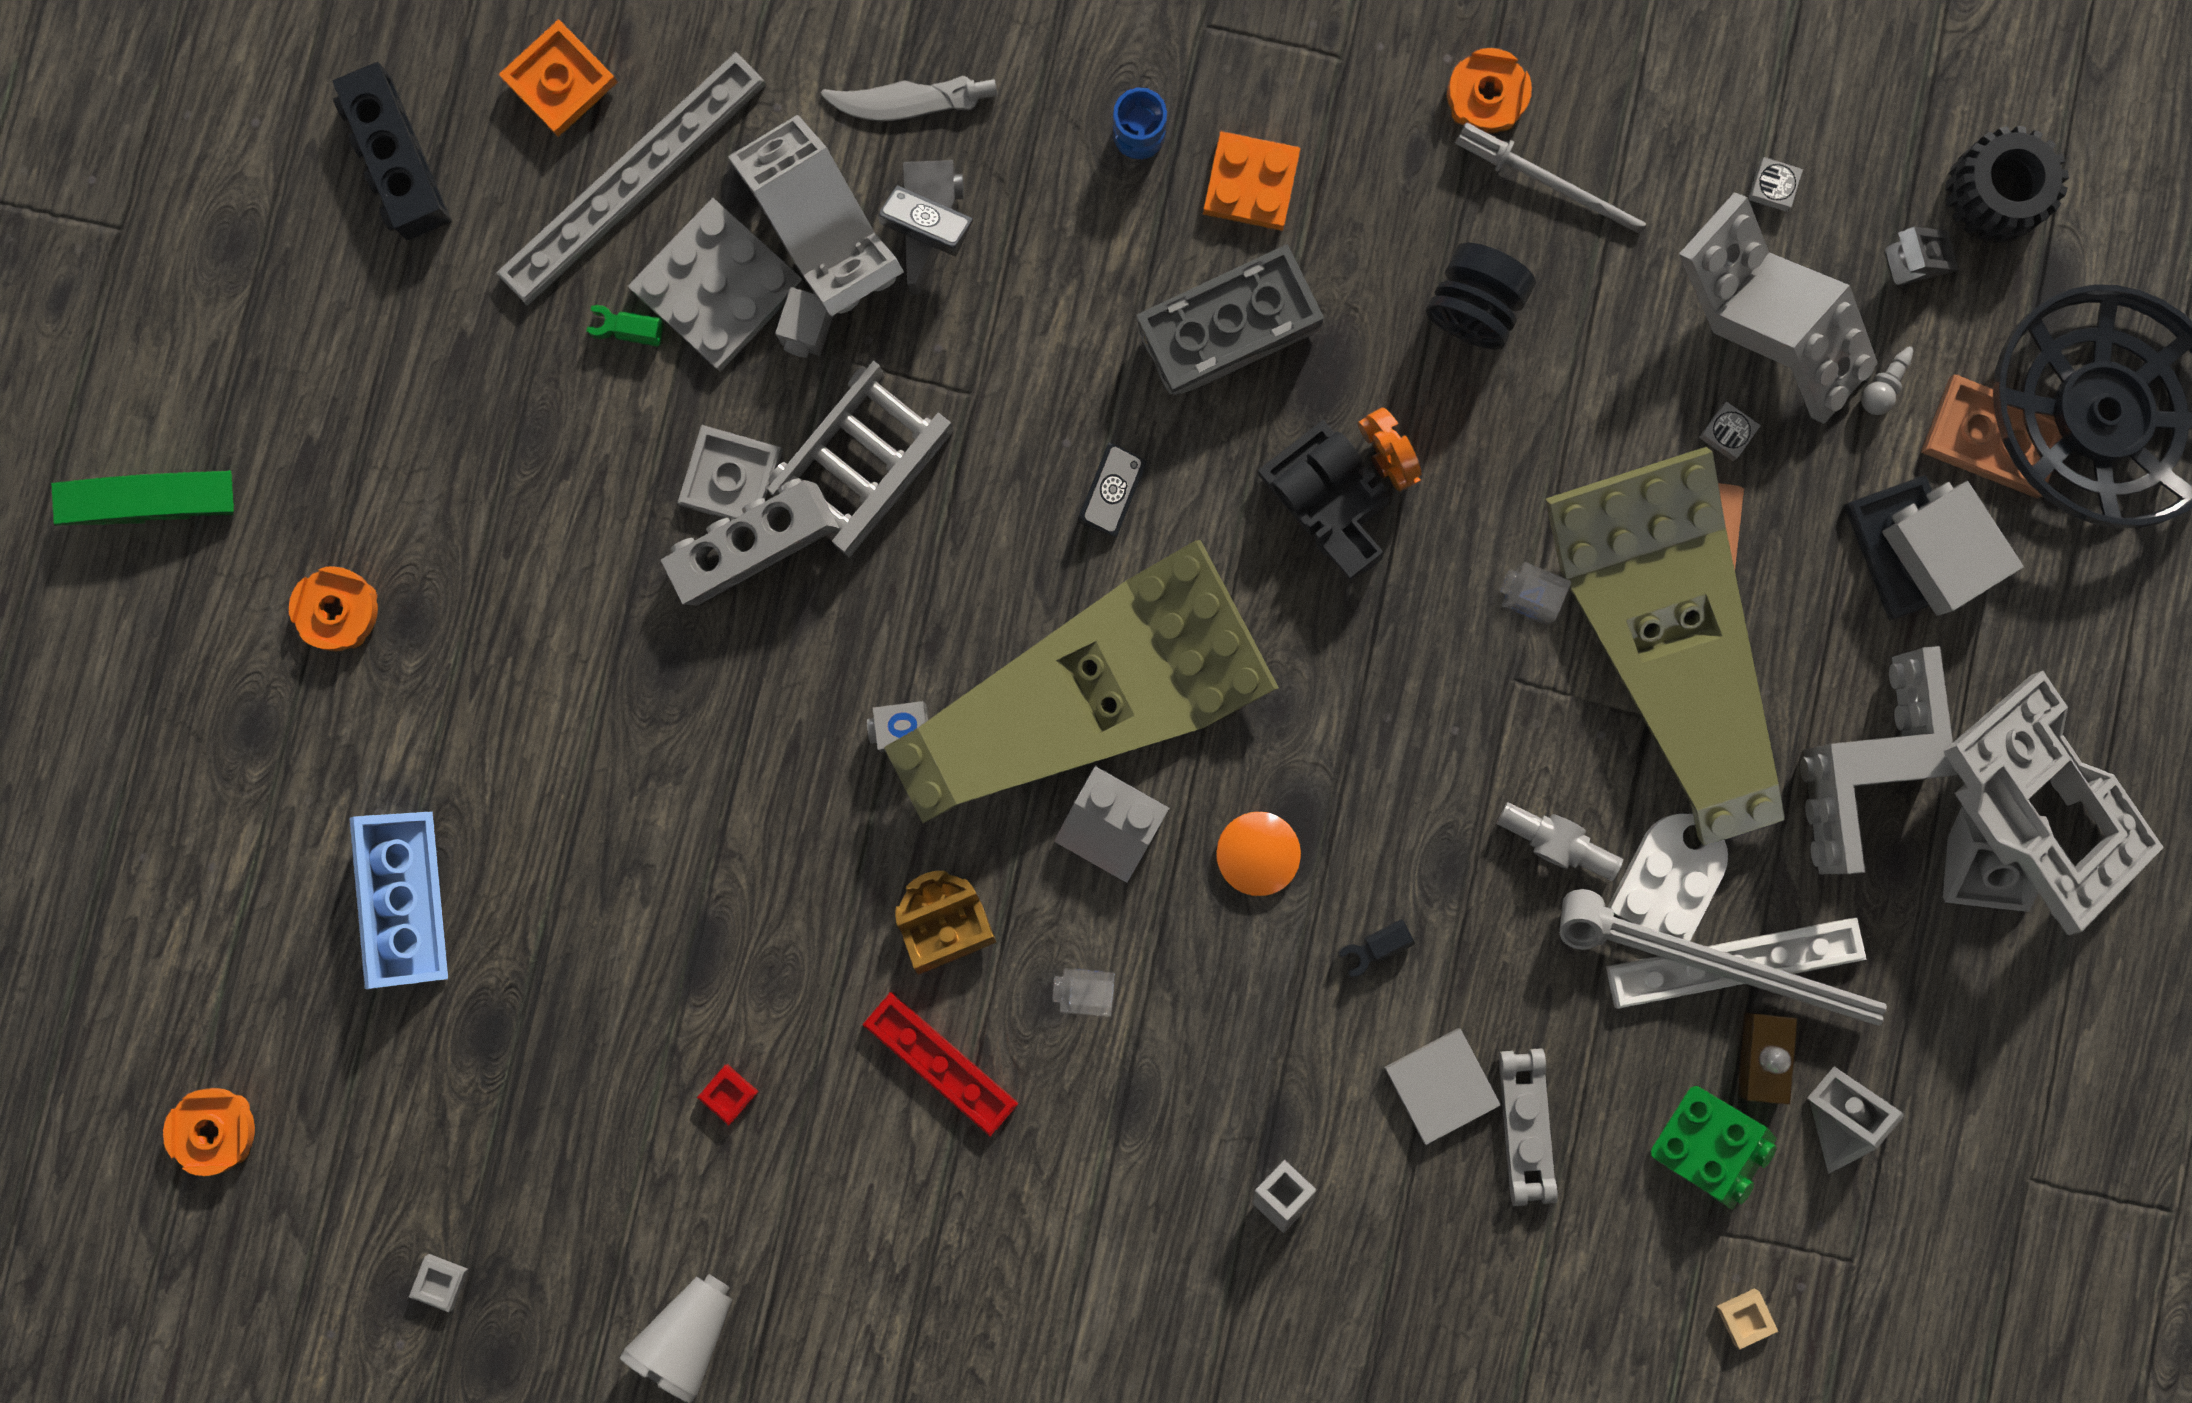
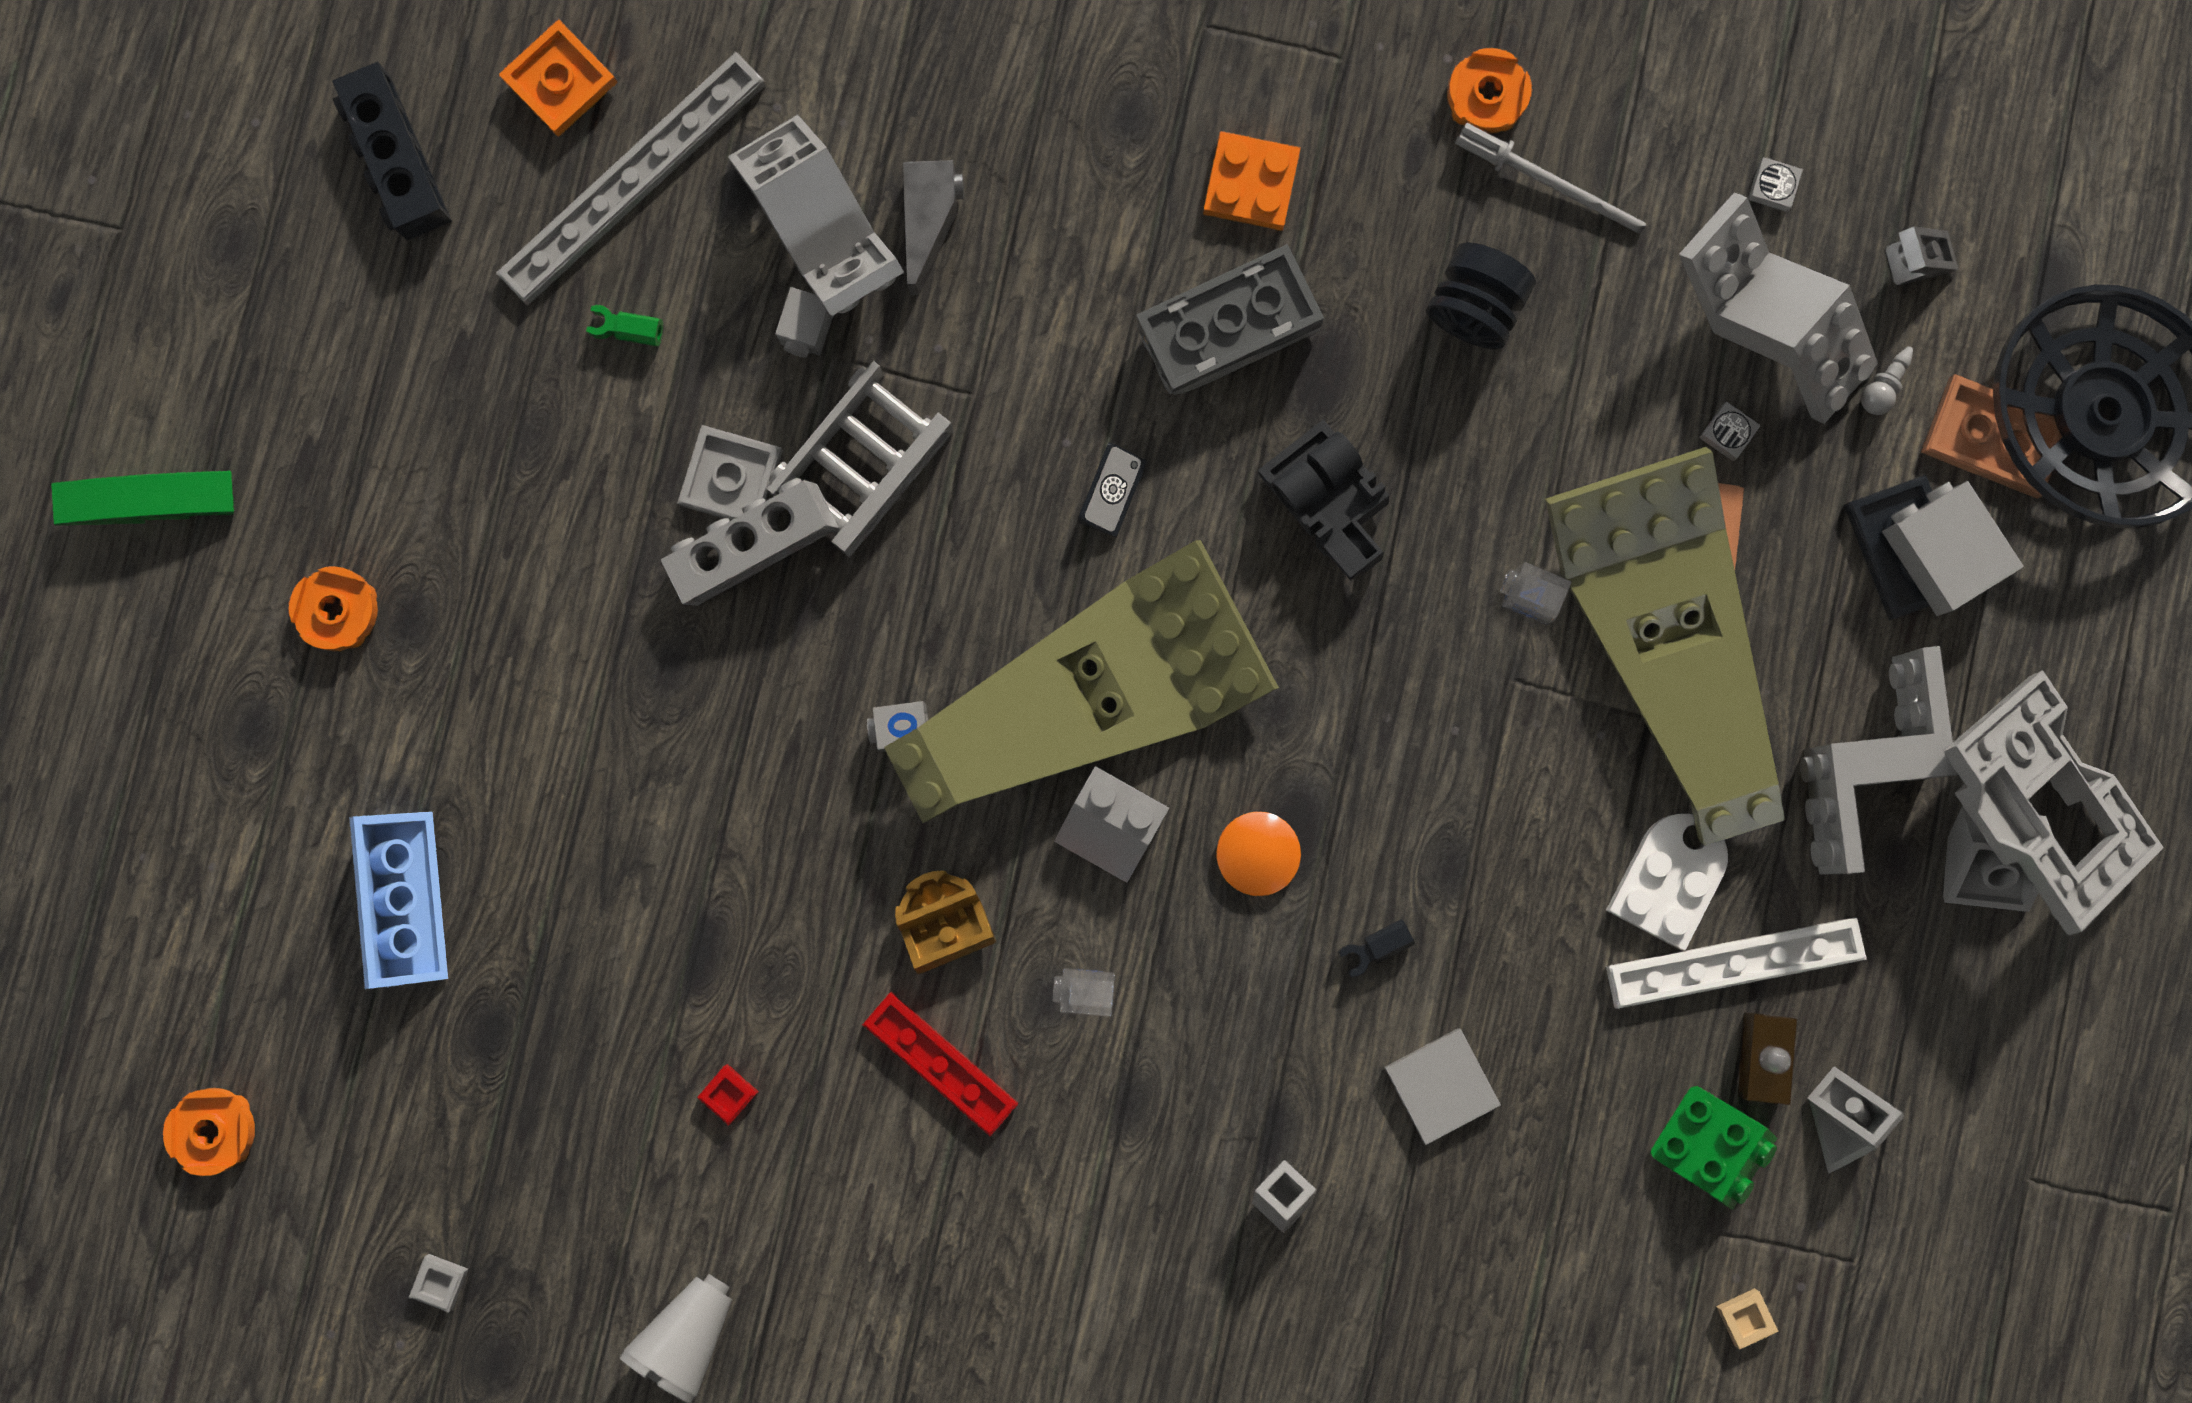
(716, 284): light grey plate -> none
(909, 99): light grey sword -> none
(925, 220): slope -> none
(1139, 123): blue wheel -> none
(1394, 453): orange plate -> none
(1527, 1127): light grey plate -> none
(1560, 841): light grey pin -> none
(1589, 924): light grey piece -> none
(2029, 162): black tyre -> none

